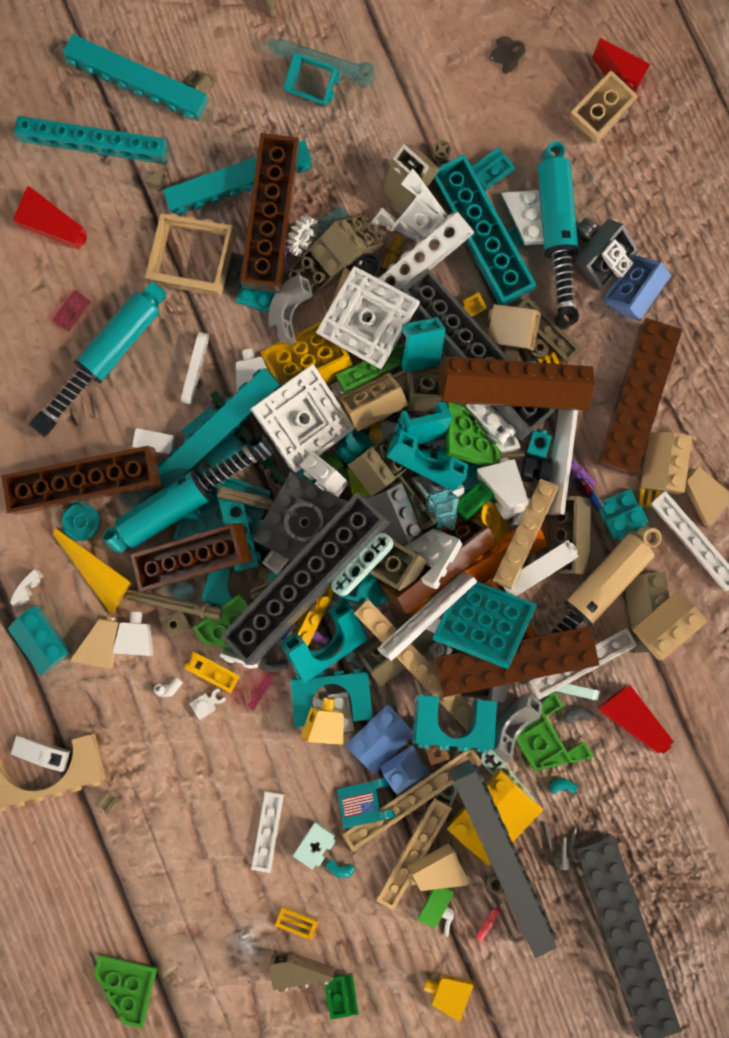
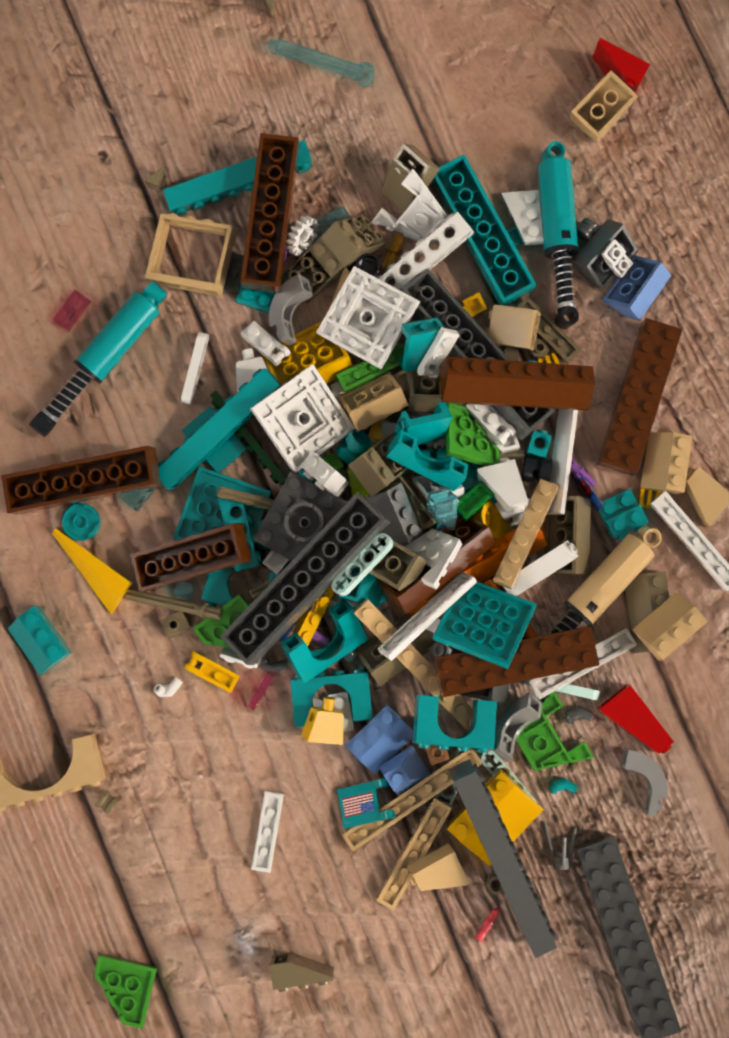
(22, 593): white slope -> none
(41, 753): white slope -> none
(46, 219): red slope -> none
(91, 140): teal brick -> none
(99, 644): tan slope -> none
(134, 637): white torso -> none
(135, 77): teal brick -> none
(160, 441): white slope -> none
(181, 498): teal piece -> none
(199, 81): dark tan slope -> none
(205, 705): white plate -> none
(265, 343): none -> white plate
(294, 72): teal window -> none
(298, 915): yellow tile -> none
(306, 854): light aqua brick -> none
(340, 871): teal arm -> none
(342, 996): green plate -> none
(435, 906): bright green slope -> none
(437, 352): none -> white plate
(441, 147): dark tan wheel -> none
(448, 915): white hand -> none
(450, 994): yellow torso -> none
(493, 168): teal plate -> none
(505, 55): clear smoke plate -> none
(653, 775): none -> light grey arch

